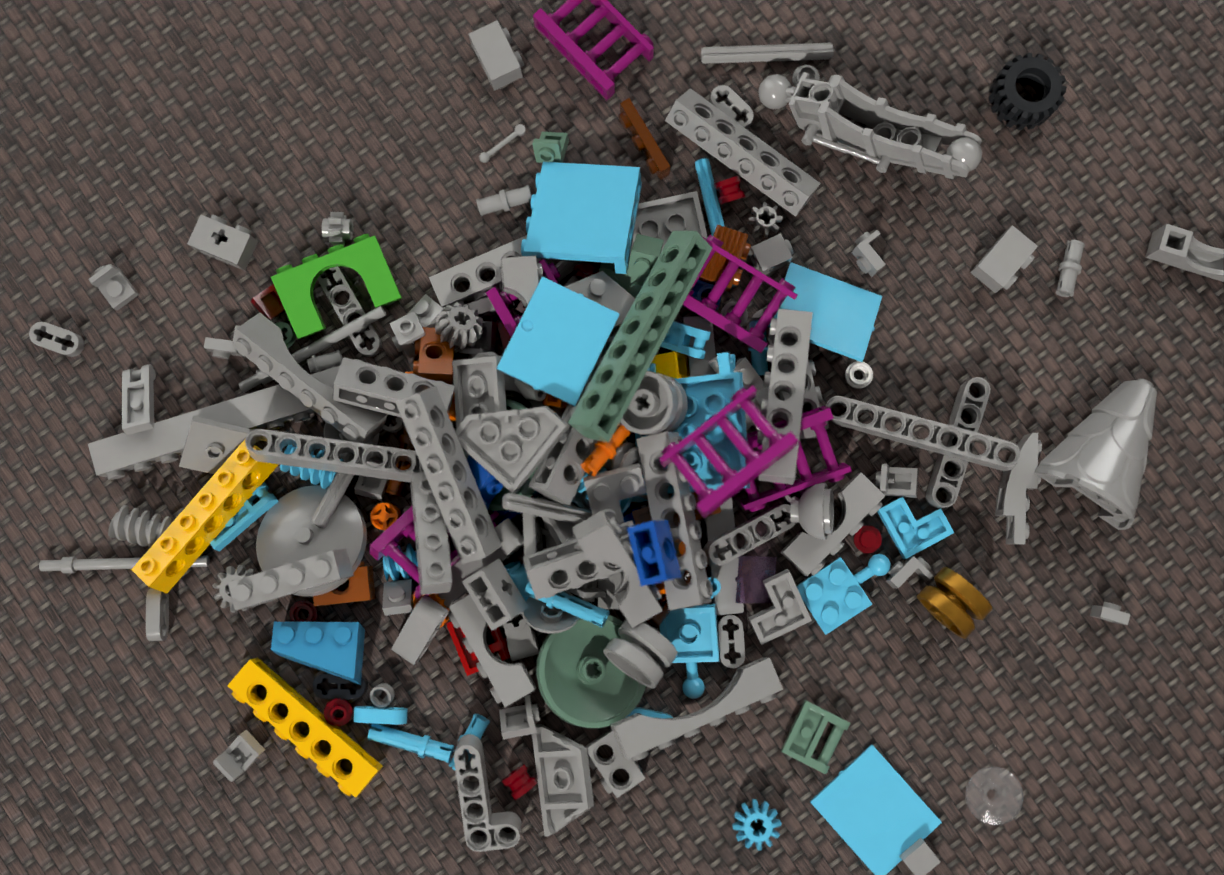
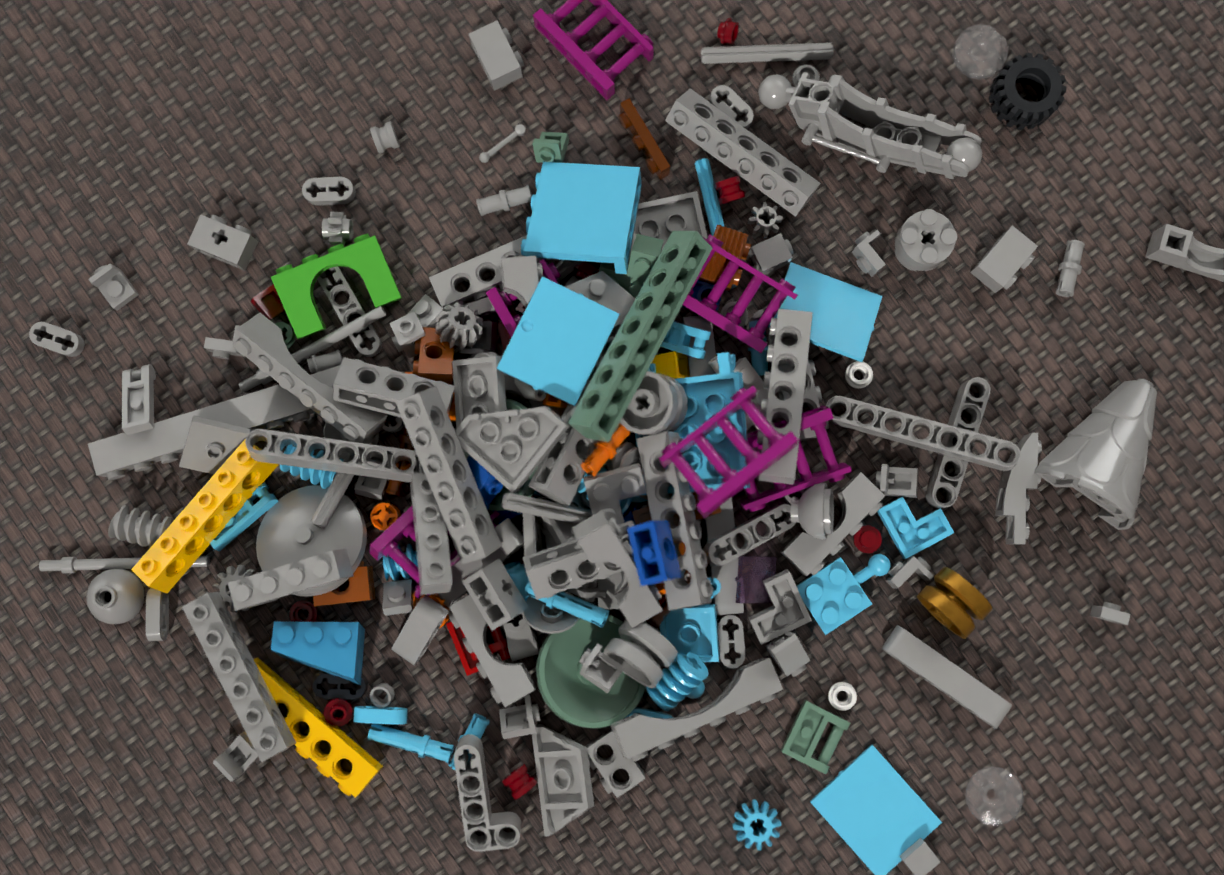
(126, 596): none -> light grey piece
(239, 675): none -> light grey brick
(328, 184): none -> light grey beam
(384, 137): none -> light grey wheel
(600, 668): none -> light grey bracket
(678, 681): none -> medium azure piece
(728, 31): none -> dark red plate
(788, 654): none -> light grey slope
(850, 698): none -> white plate
(935, 230): none -> light grey brick
(946, 676): none -> light grey beam
(980, 51): none -> clear tile

